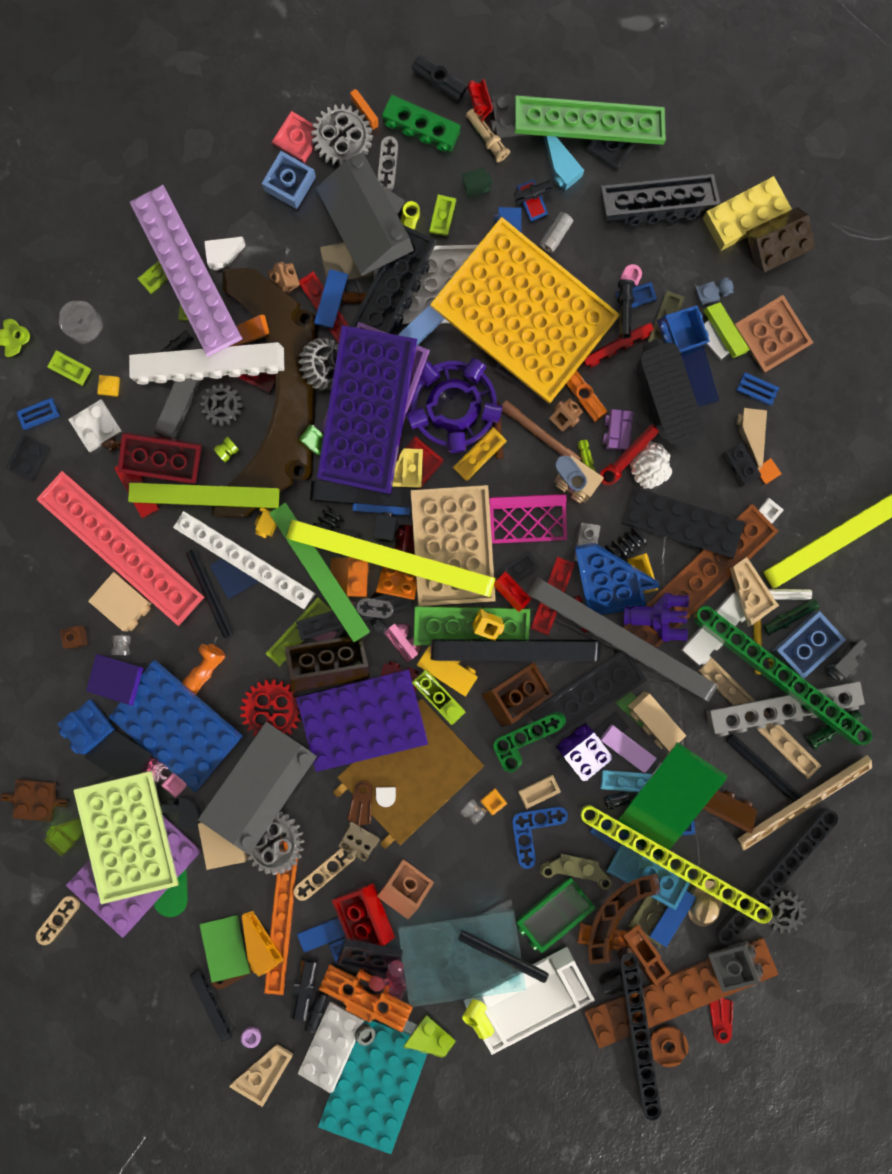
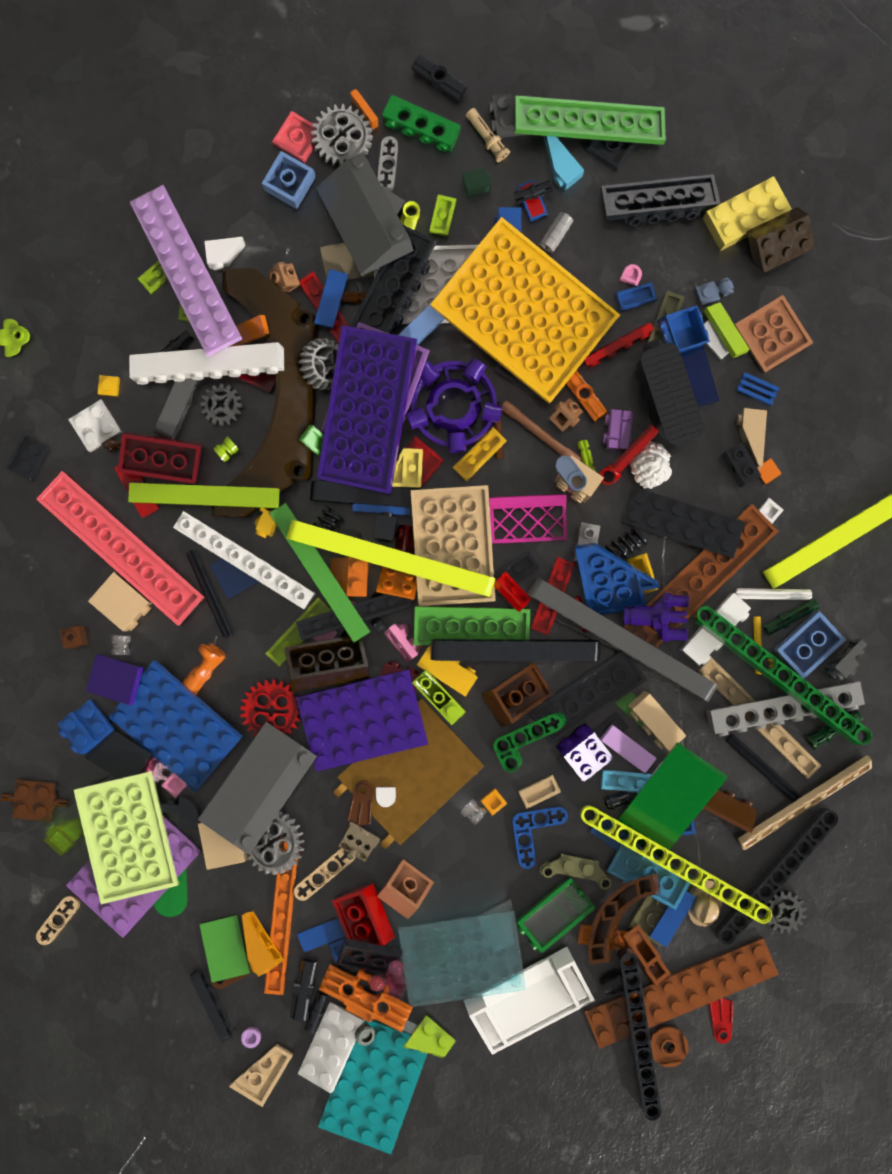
(53, 408): blue tile -> none
(69, 321): clear brick -> none
(69, 368): lime plate -> none
(376, 603): clear beam -> none
(476, 1017): neon yellow piece -> none
(481, 98): red hinge -> none
(491, 630): yellow brick -> none
(503, 956): black axle -> none
(625, 300): black pin -> none
(736, 966): dark grey plate -> none
(752, 592): tan wing -> none

